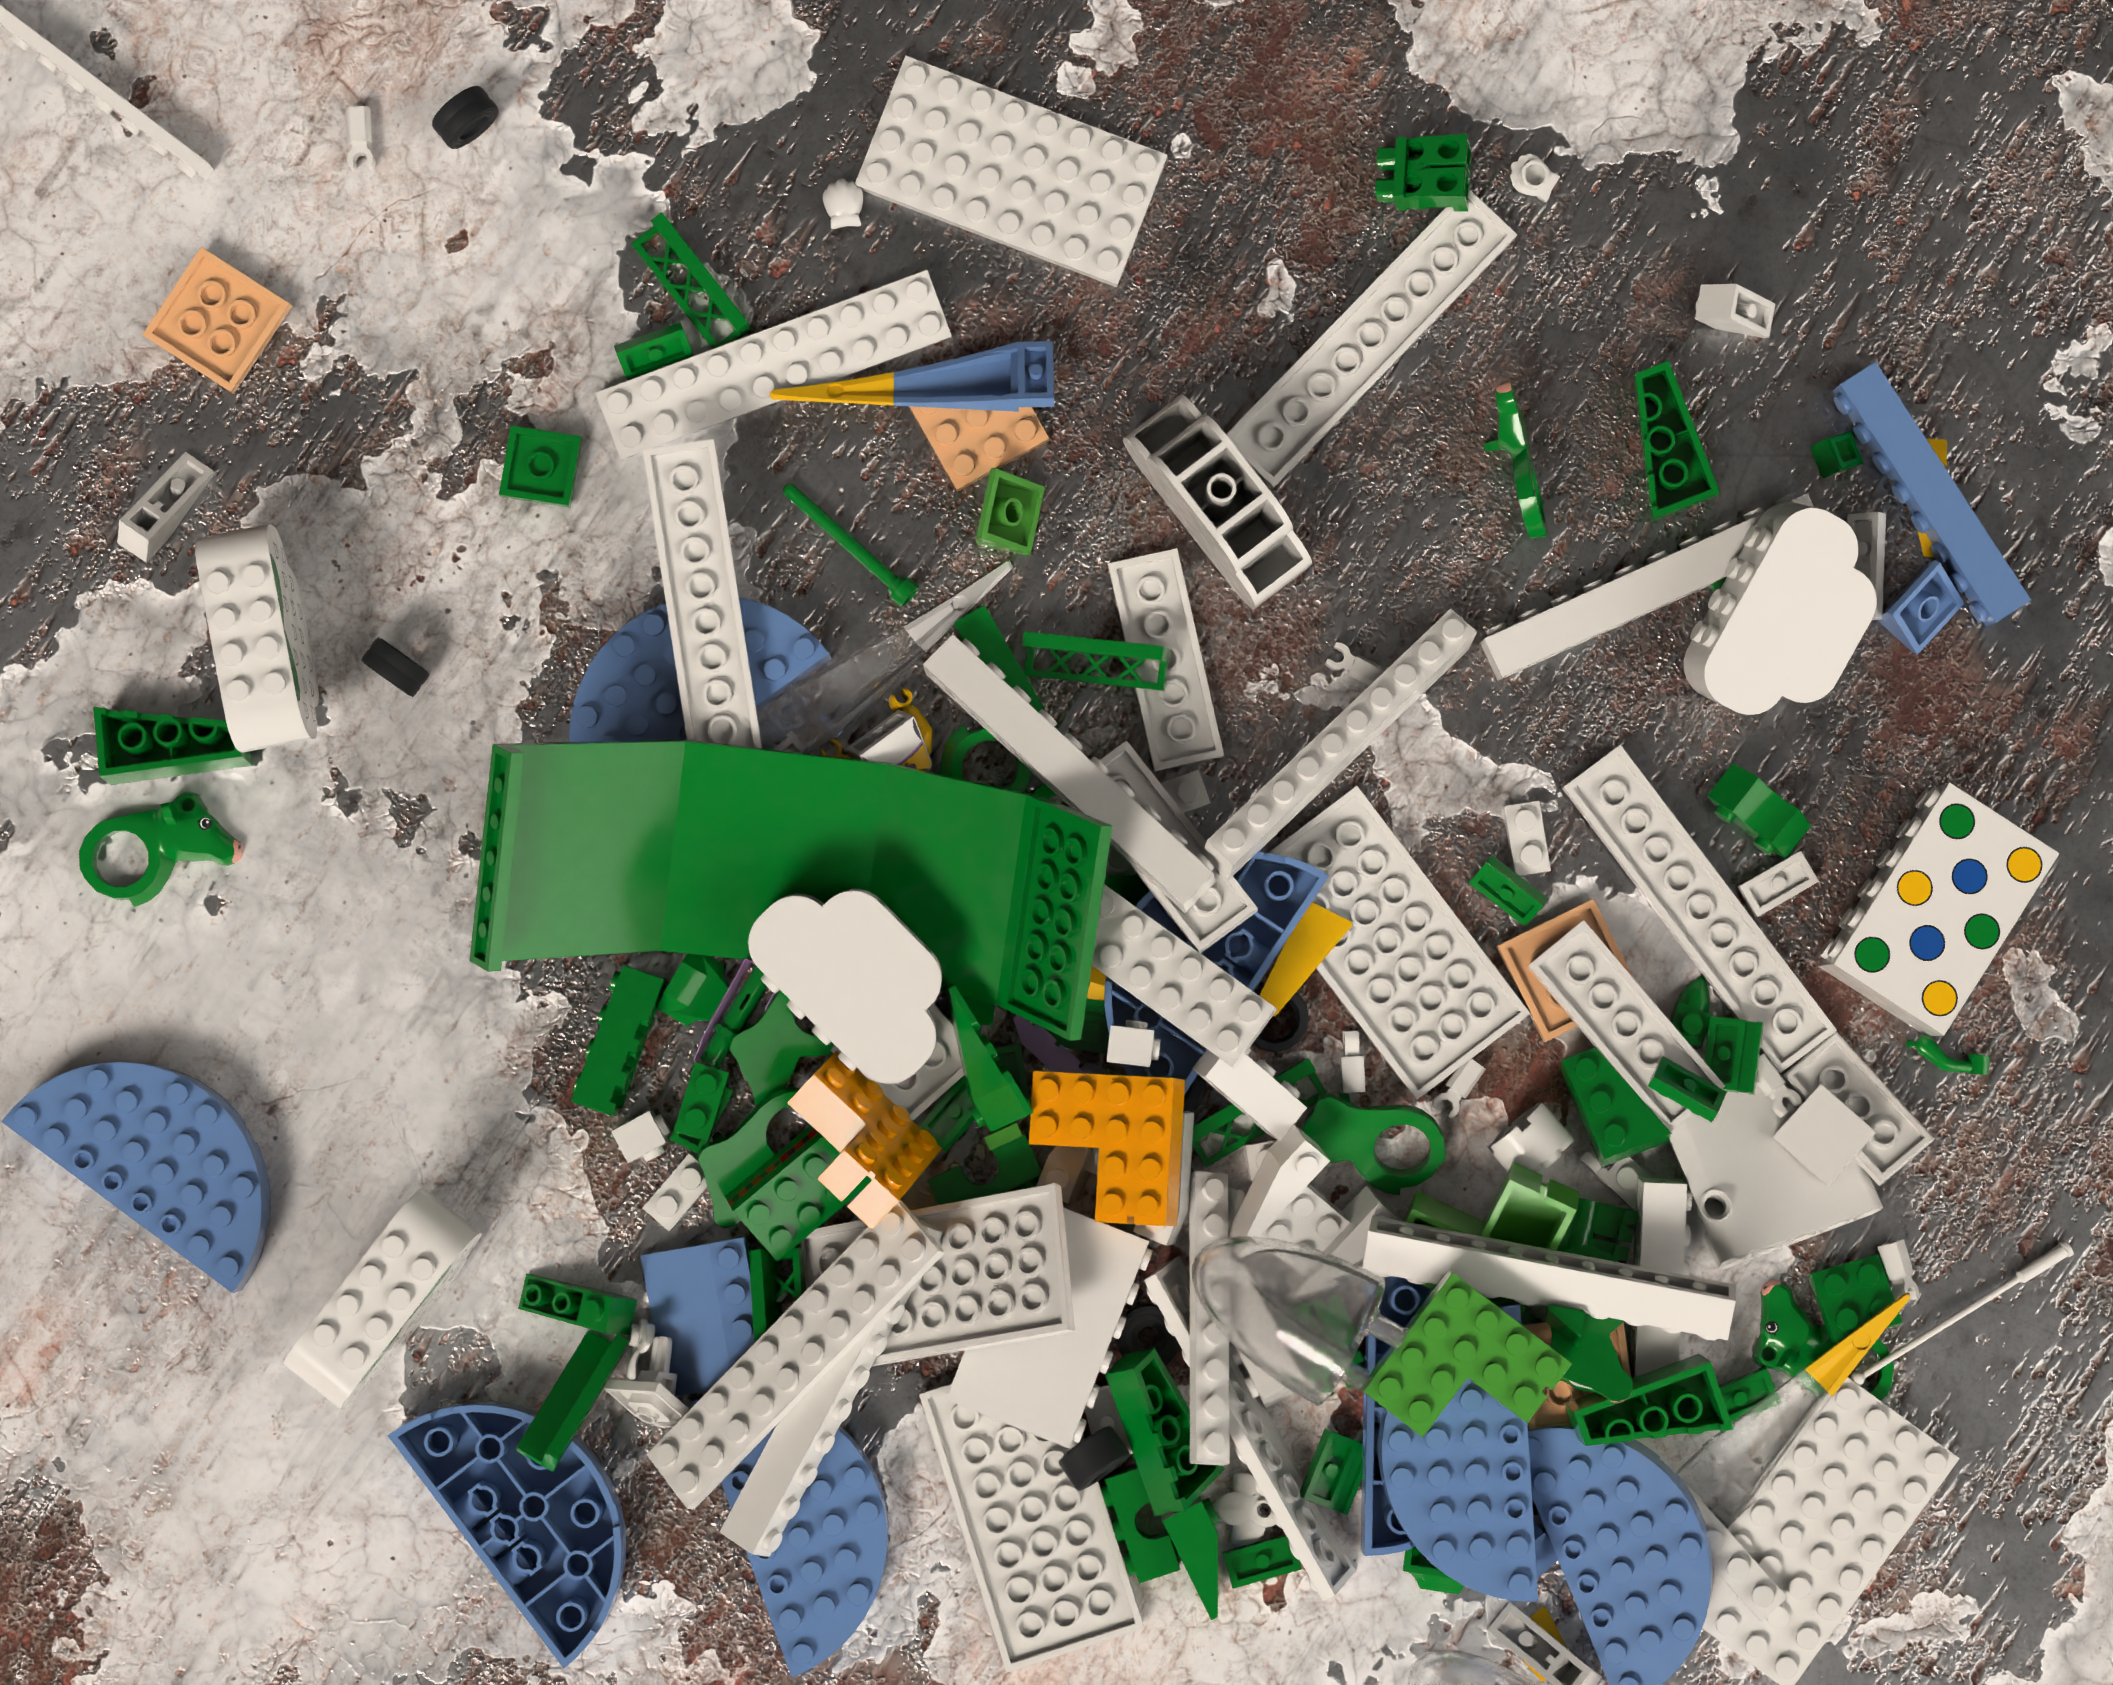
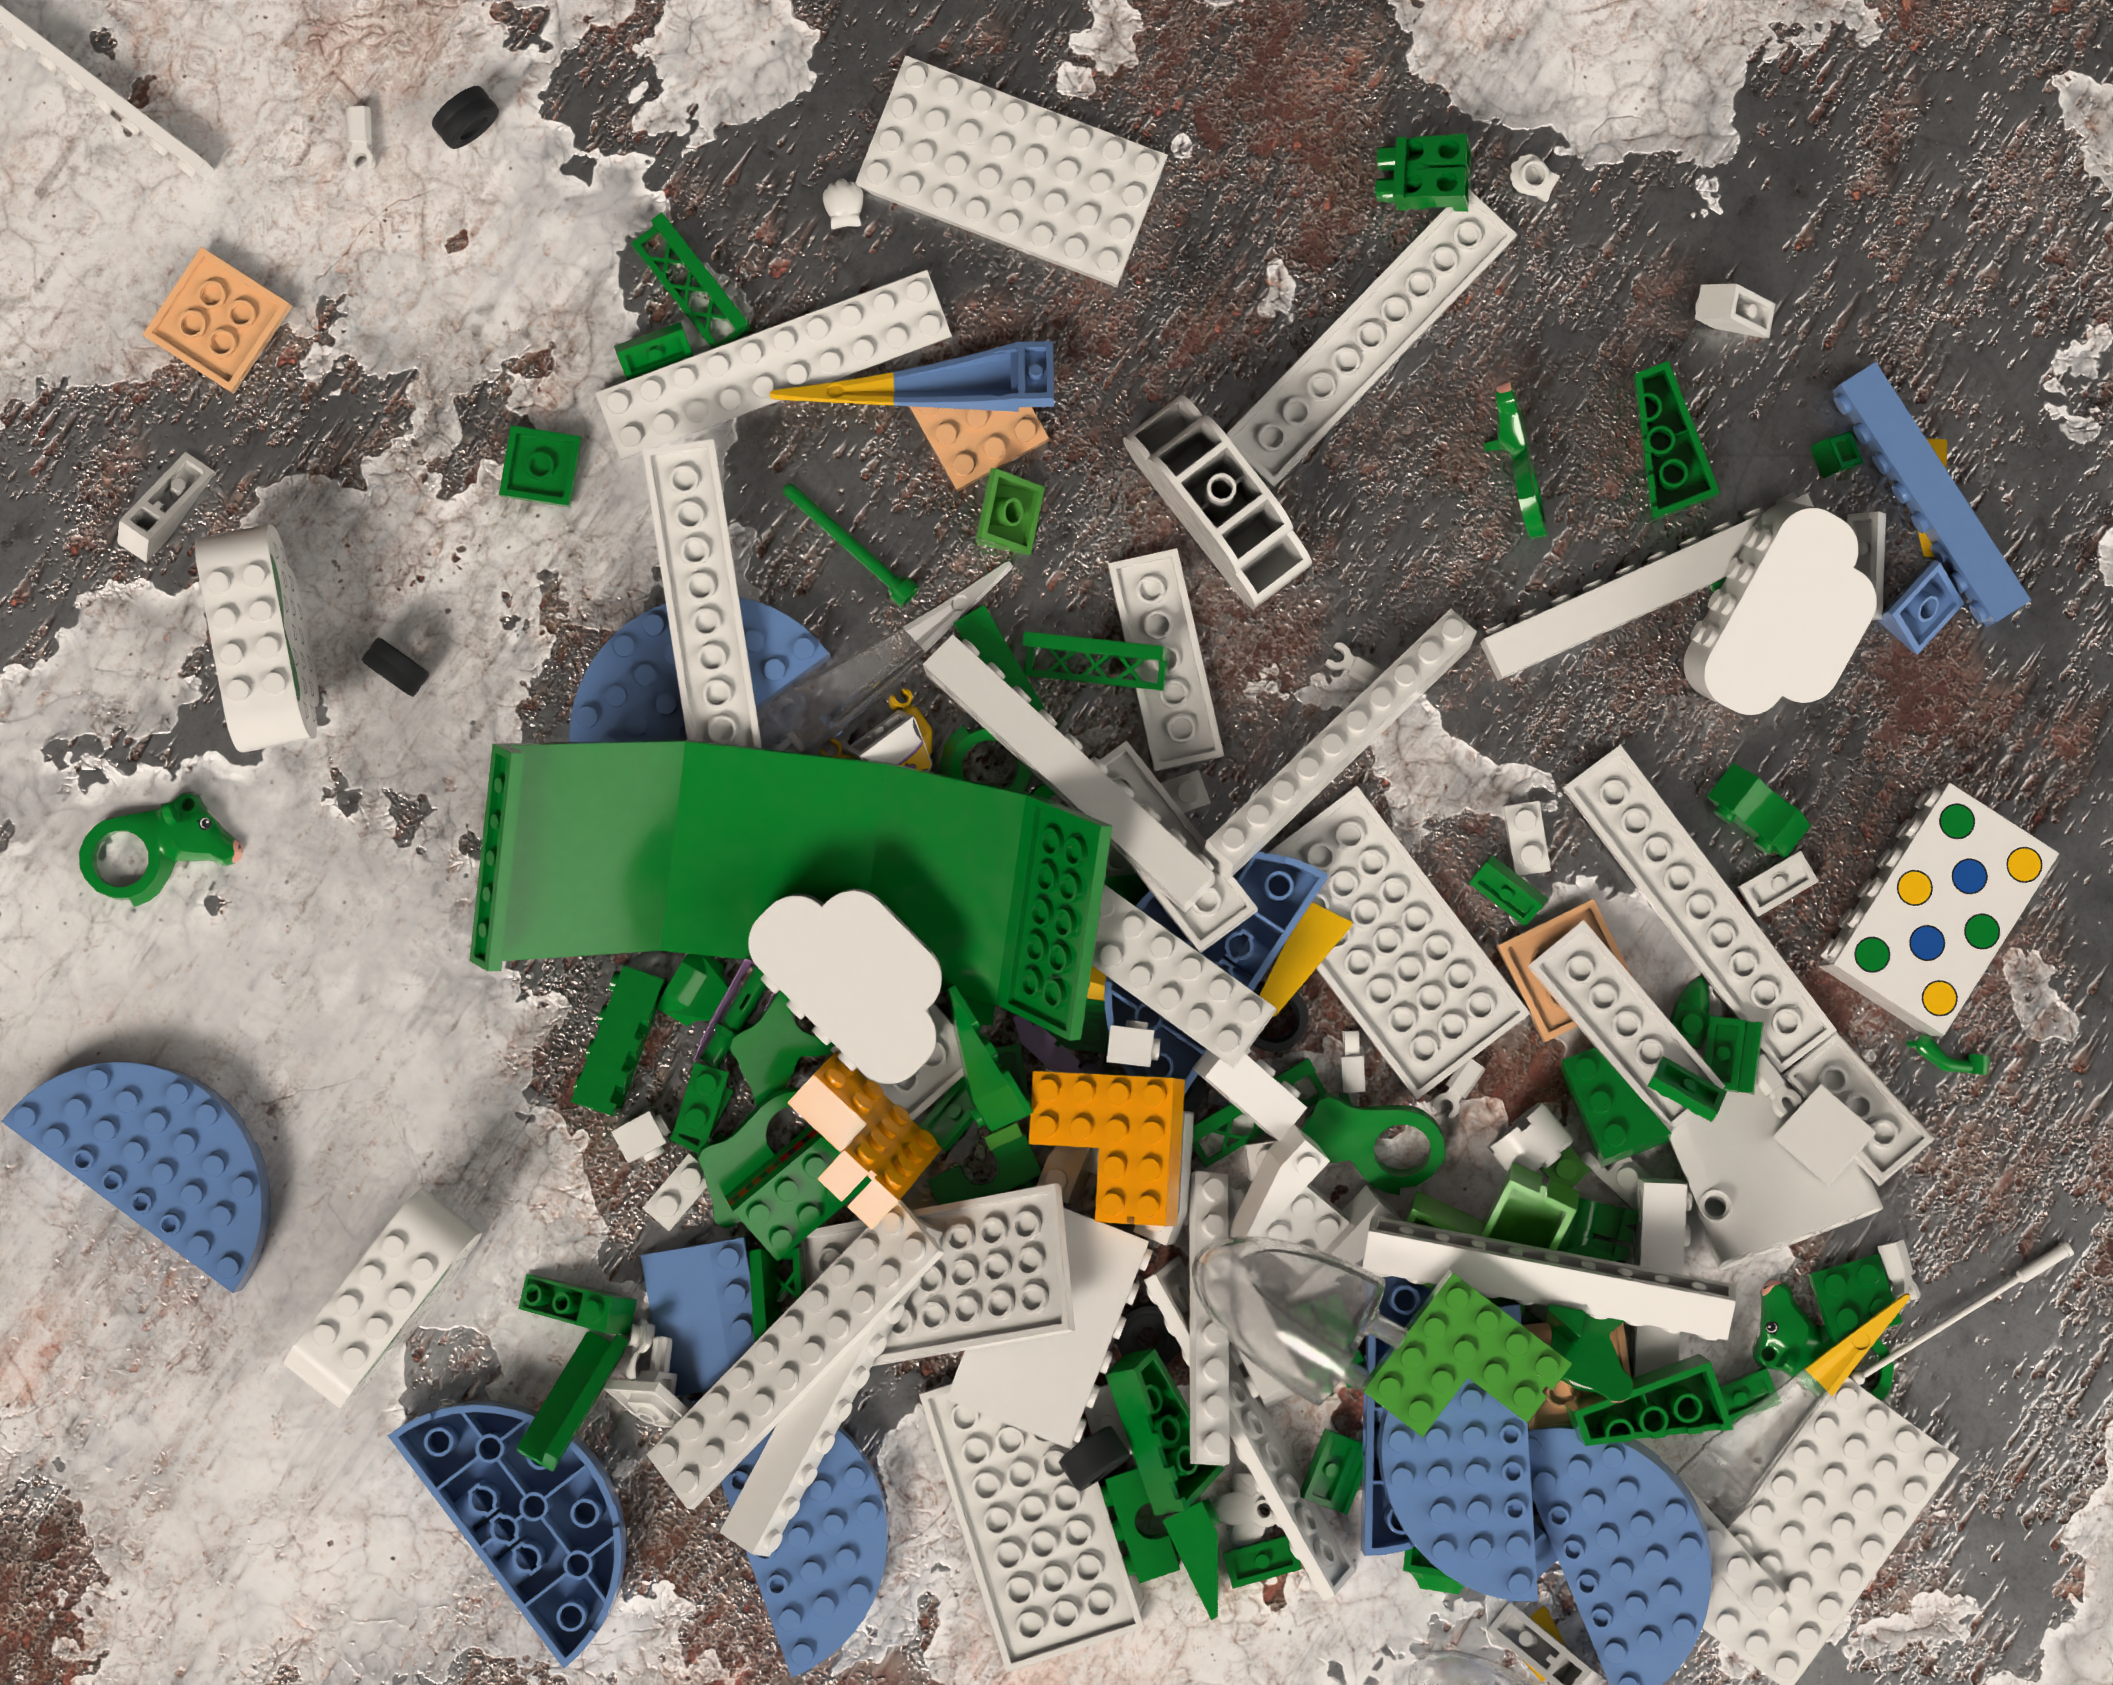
(161, 746): green wedge -> none
(1567, 1168): none -> bright green plate

